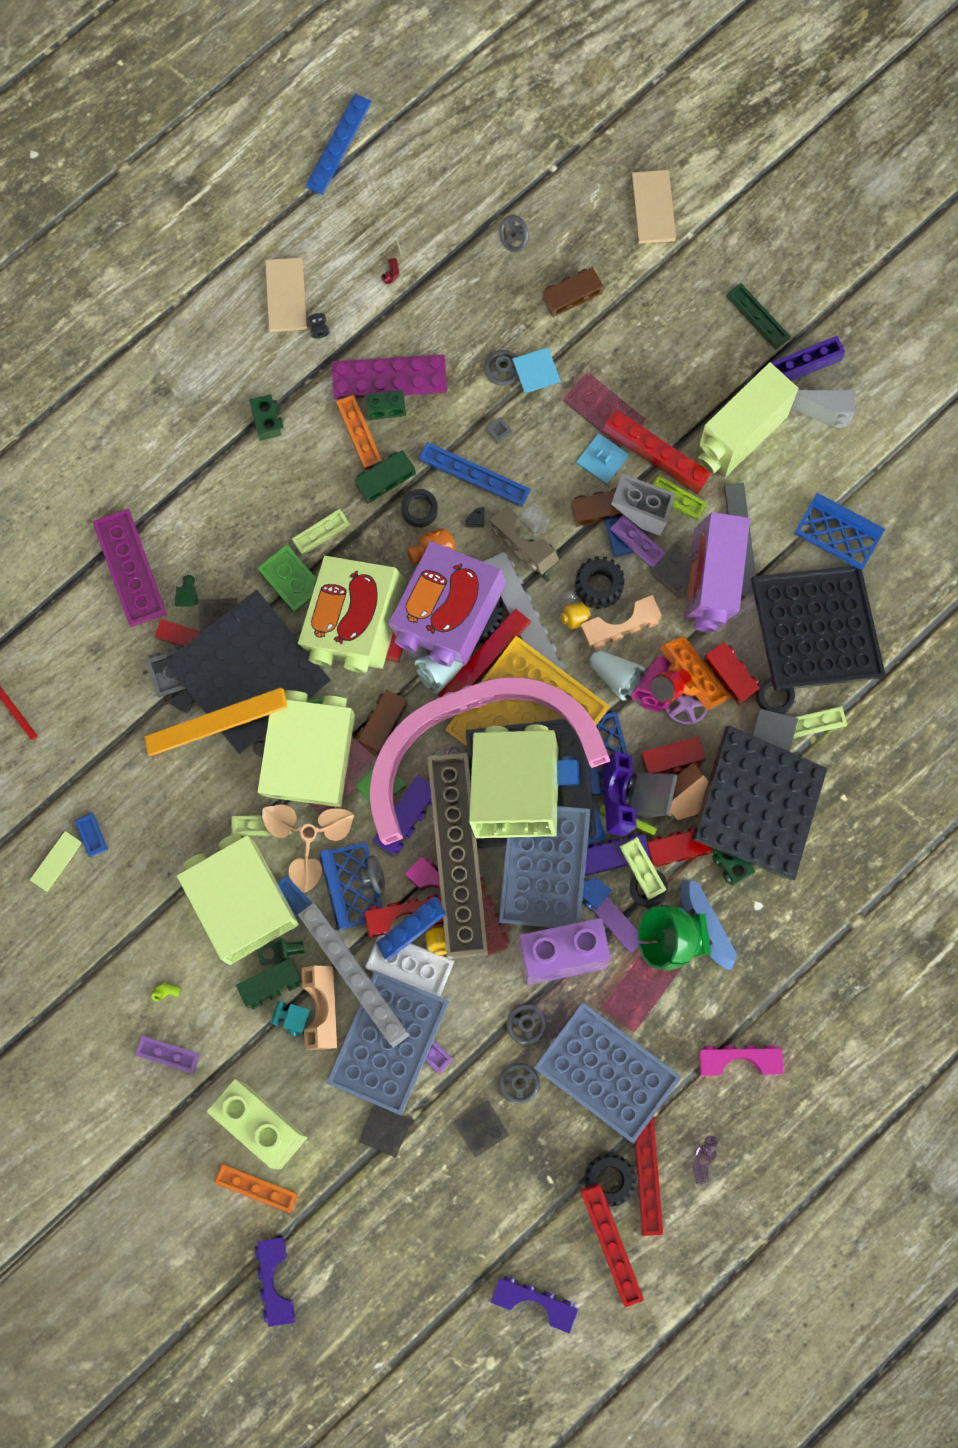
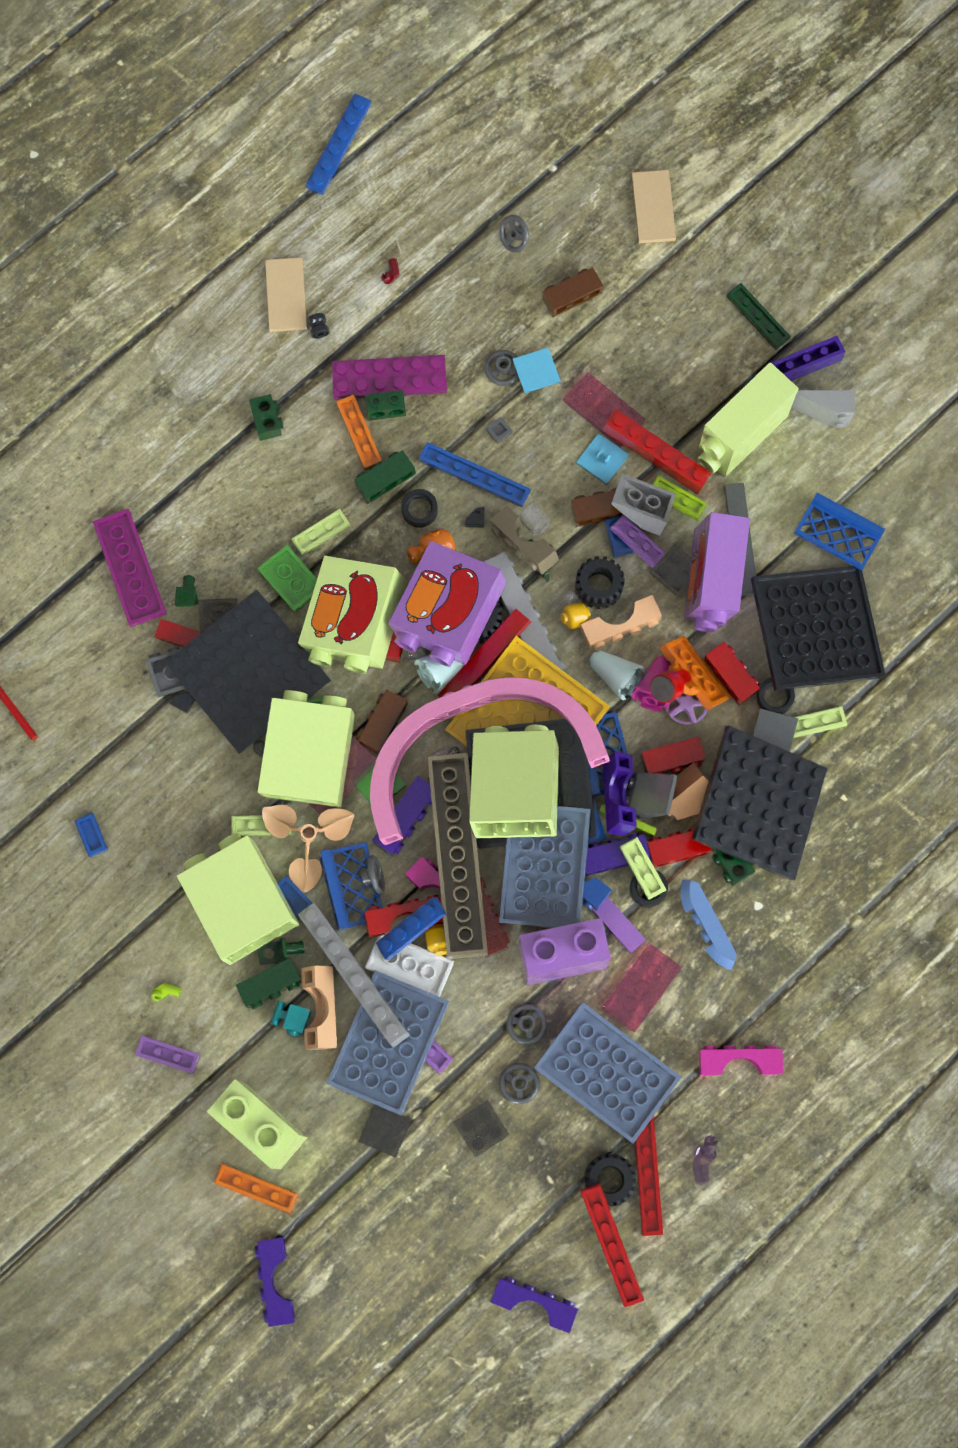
(56, 861): yellowish green tile -> none
(216, 721): light orange tile -> none
(568, 771): blue brick -> none
(677, 934): green plate -> none

